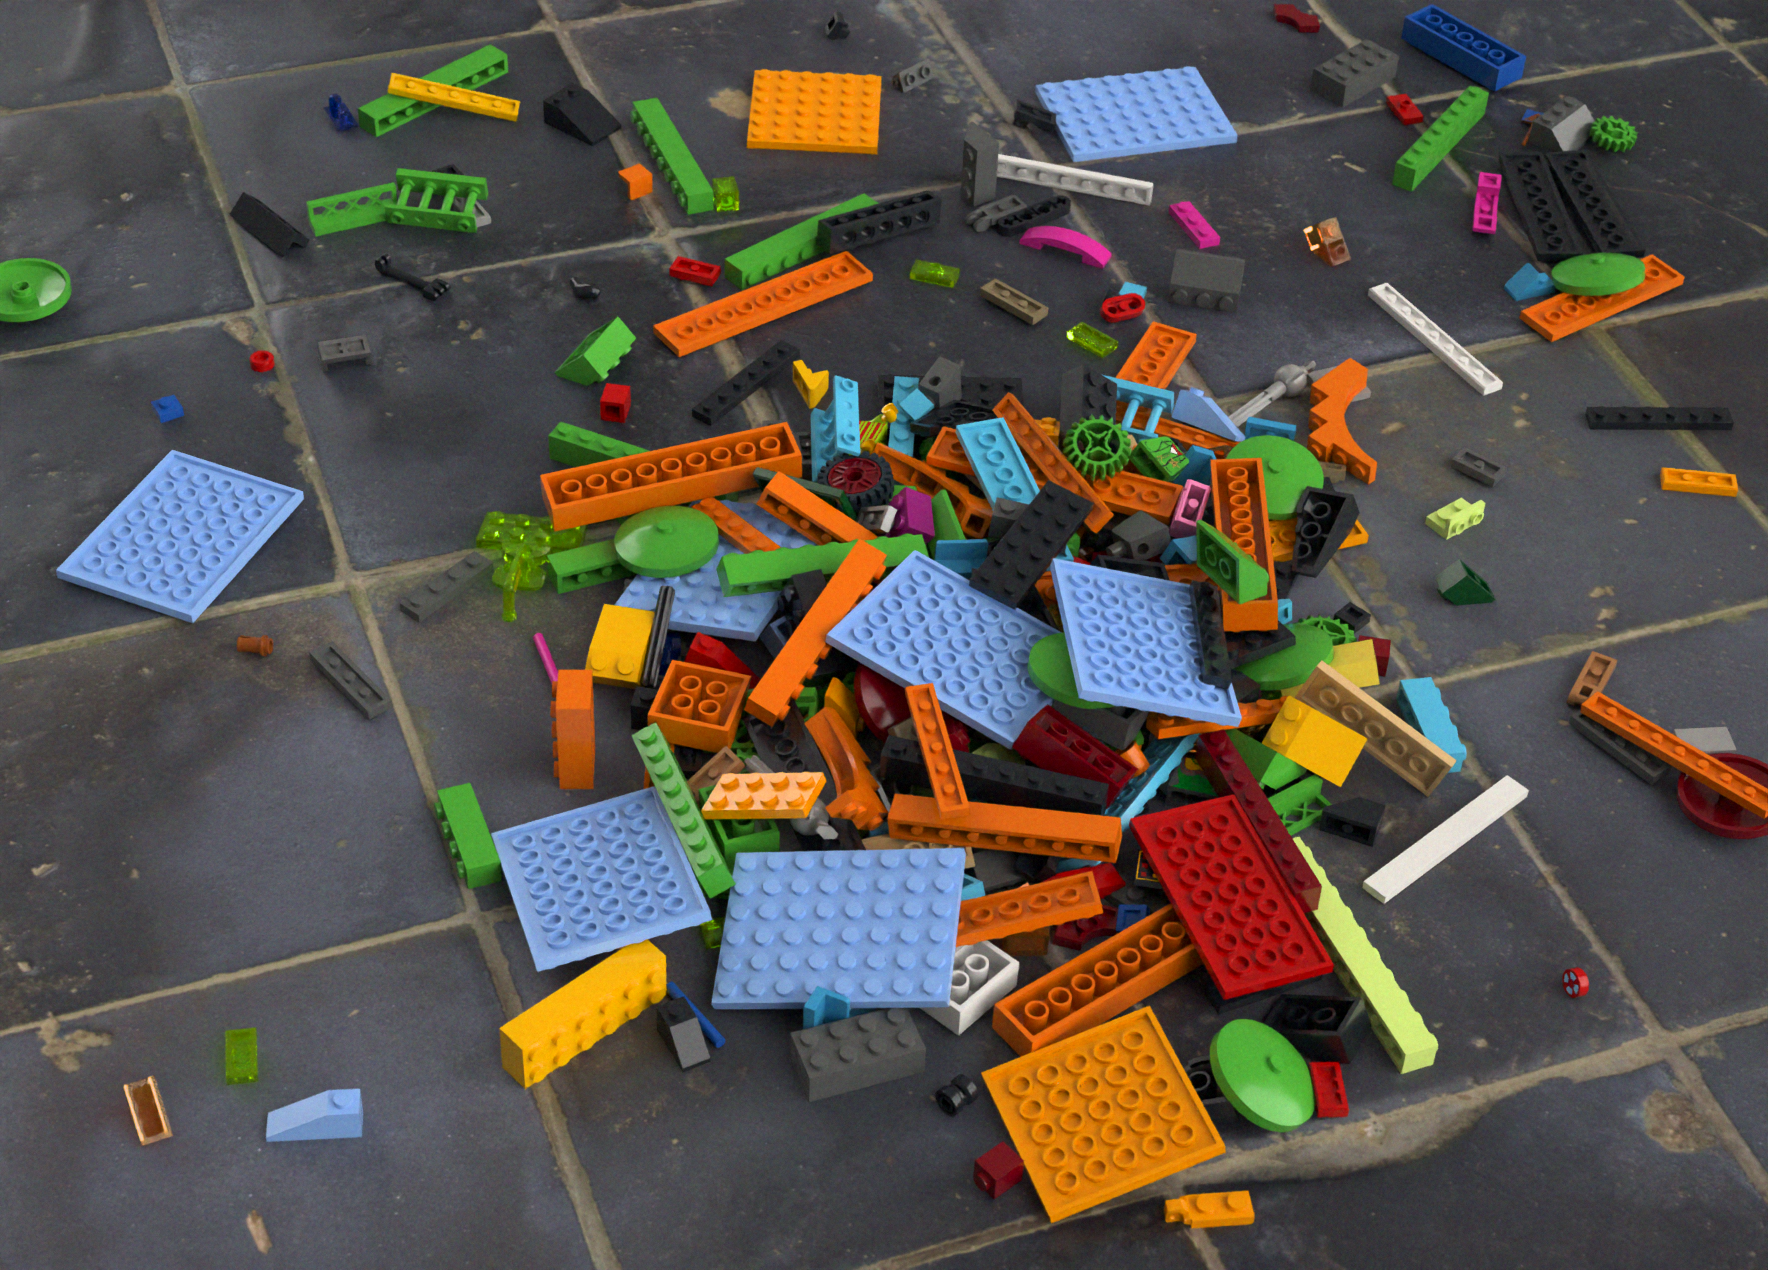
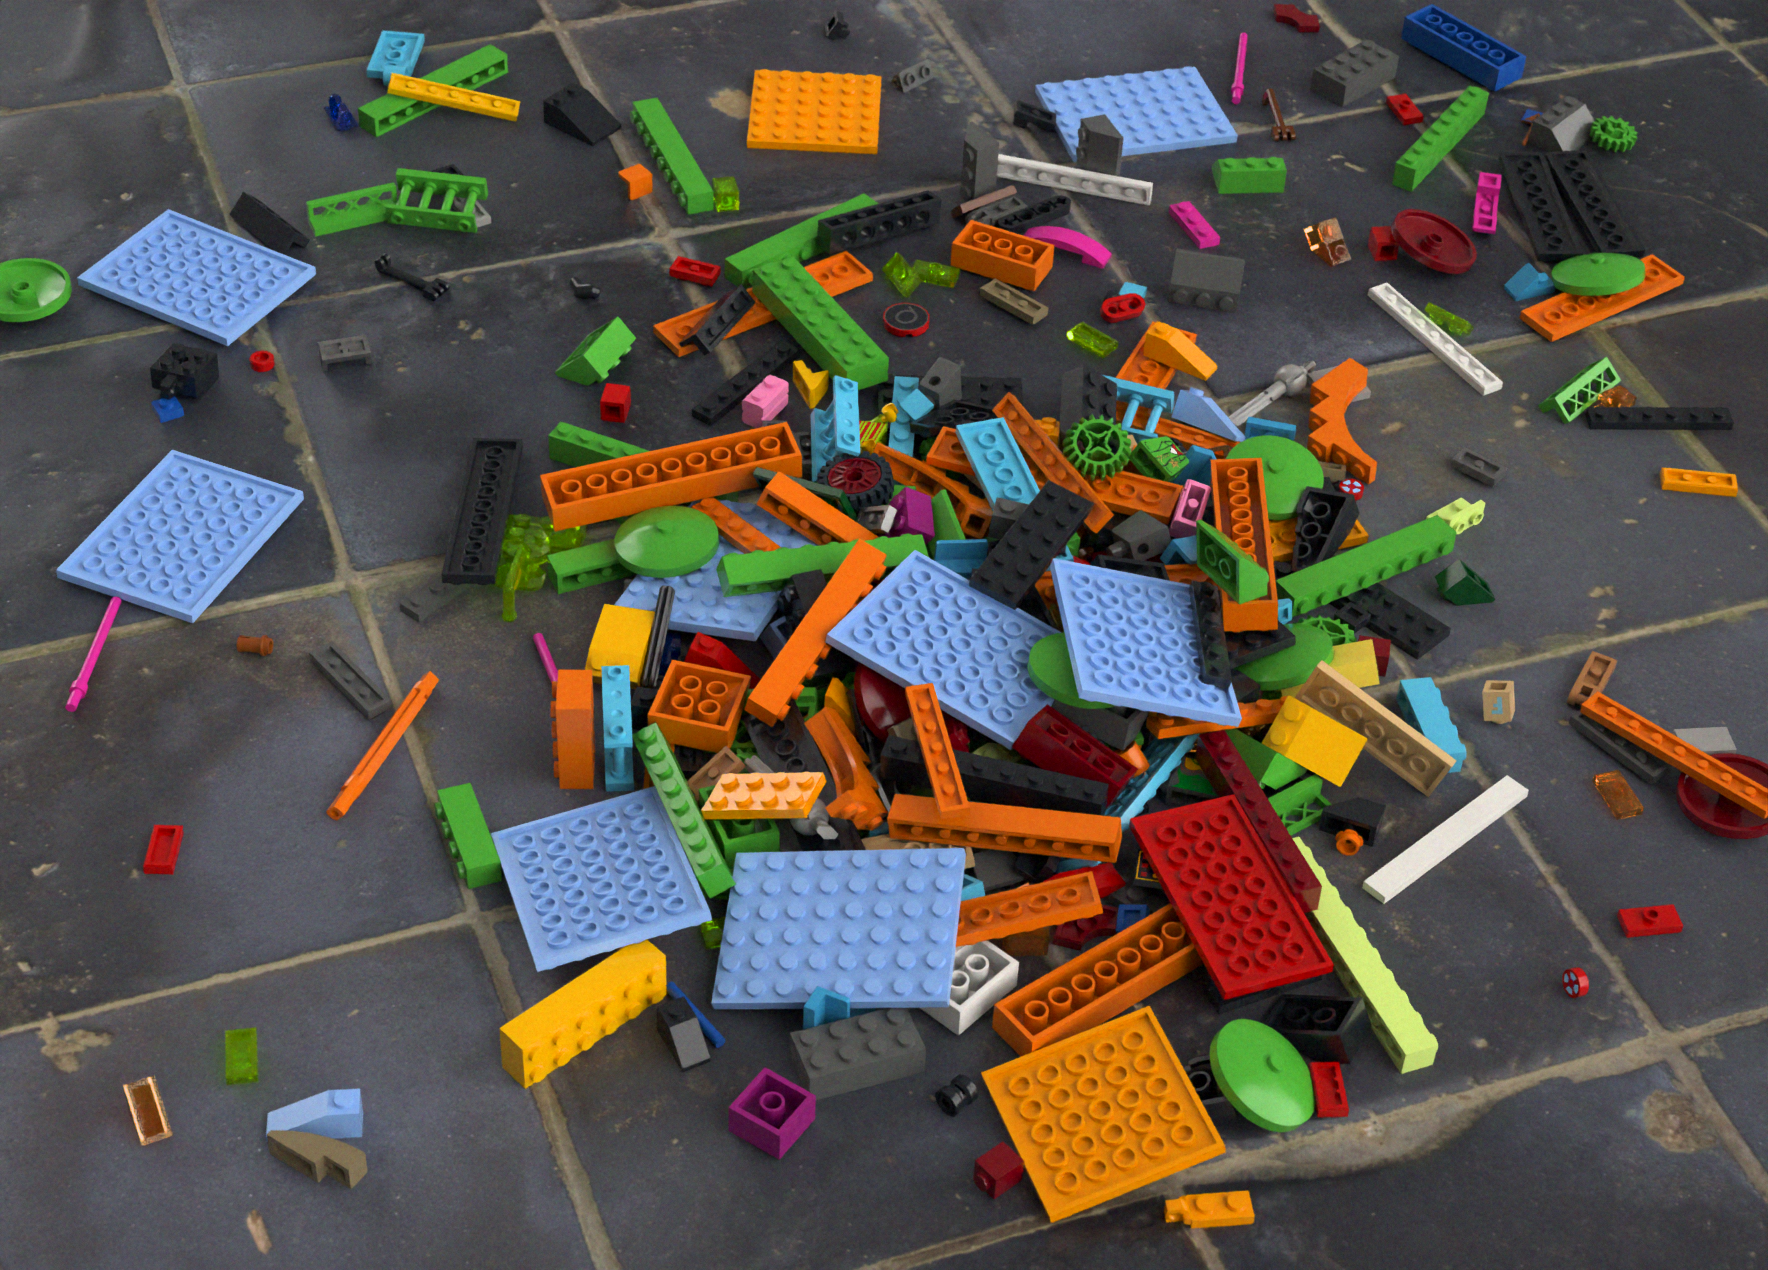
(79, 687): none -> dark pink bar
(163, 849): none -> red tile
(184, 372): none -> black hinge
(197, 277): none -> light blue plate
(318, 1156): none -> dark tan slope
(382, 746): none -> orange piece
(395, 54): none -> medium azure hinge
(482, 512): none -> black plate
(617, 728): none -> medium azure fence
(719, 320): none -> black panel
(765, 401): none -> bright pink brick
(771, 1113): none -> magenta brick
(819, 323): none -> bright green brick
(861, 730): none -> black pin
(902, 274): none -> clear neon green plate
(906, 319): none -> tile
(981, 201): none -> tile
(1002, 255): none -> orange brick
(1099, 146): none -> dark grey slope
(1177, 351): none -> light orange slope
(1237, 87): none -> dark pink bar
(1249, 175): none -> bright green slope
(1280, 128): none -> reddish brown hinge
(1348, 842): none -> orange plate
(1353, 487): none -> red tile
(1366, 565): none -> bright green brick
(1382, 244): none -> red brick
(1397, 619): none -> black plate
(1433, 241): none -> dark red dish
(1455, 323): none -> clear neon green plate
(1498, 701): none -> tan brick
(1591, 373): none -> bright green fence
(1616, 397): none -> clear orange plate
(1618, 794): none -> clear orange plate
(1650, 920): none -> red plate

